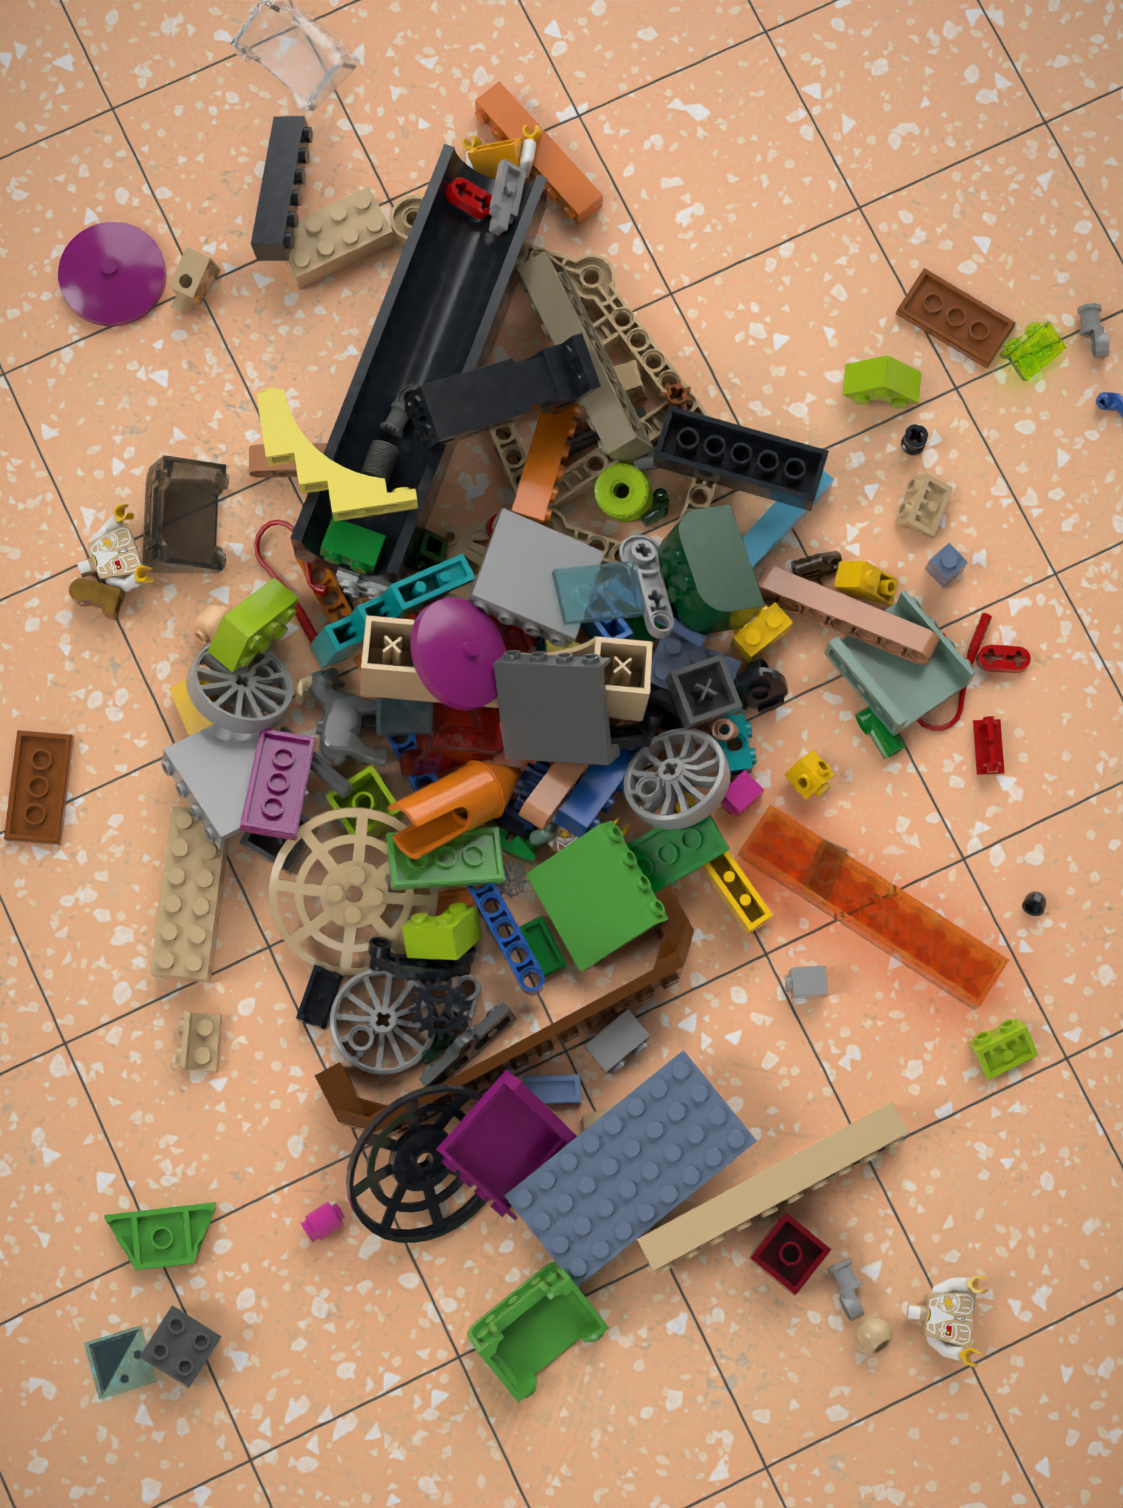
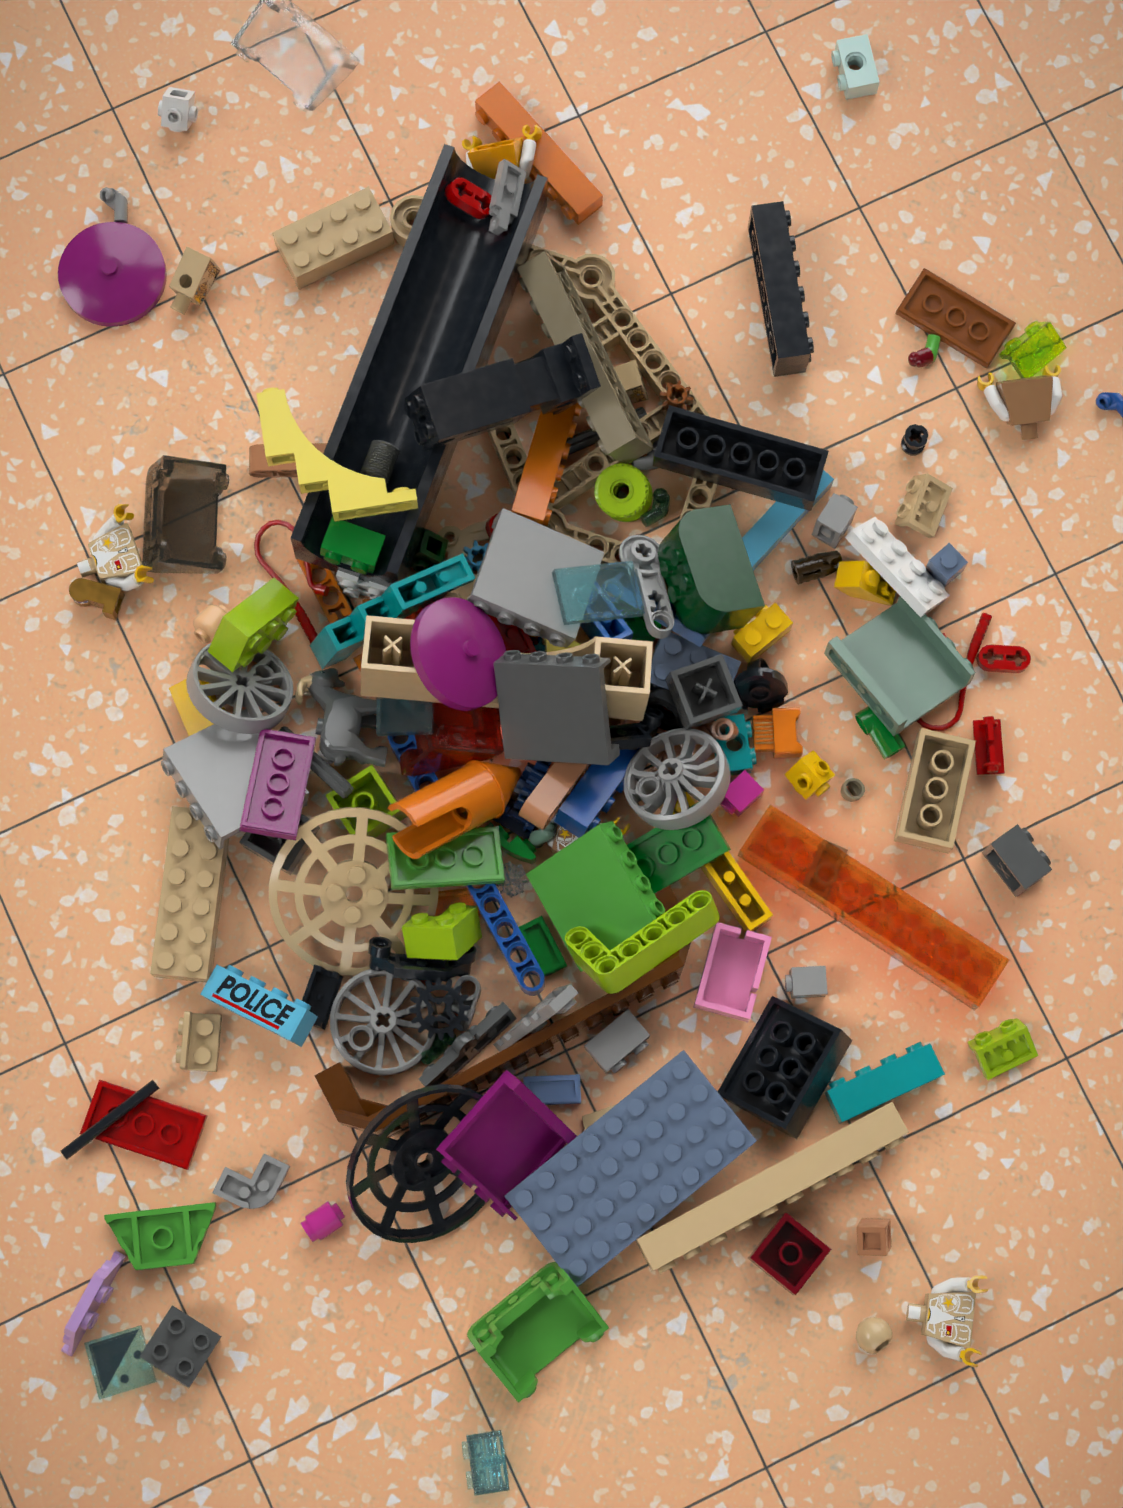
(39, 787): dark orange tile -> none
(85, 1311): none -> lavender wing
(109, 1119): none -> black bar
(116, 202): none -> light grey arm
(149, 1129): none -> red tile
(177, 109): none -> white brick
(255, 1191): none -> light grey plate
(260, 1005): none -> medium azure brick
(281, 188): black brick -> none
(397, 418): dark grey connector -> none
(475, 550): none -> dark azure gear
(486, 1462): none -> clear light blue brick
(556, 1002): none -> light grey wing
(646, 948): none -> lime beam
(731, 972): none -> bright pink piece
(777, 733): none -> orange piece
(779, 288): none -> black brick
(785, 1066): none -> black slope
(834, 520): none -> light grey brick
(847, 615): nougat beam -> none
(847, 1283): light grey connector -> none
(855, 52): none -> light aqua brick
(856, 788): none -> dark tan hinge
(874, 1237): none -> nougat brick
(882, 380): lime brick -> none
(884, 1082): none -> teal brick
(897, 566): none -> white plate
(926, 355): none -> dark red arm
(934, 791): none -> tan brick
(1017, 860): none -> dark grey brick
(1024, 399): none -> medium nougat torso
(1034, 903): black hinge -> none
(1092, 328): light grey connector -> none

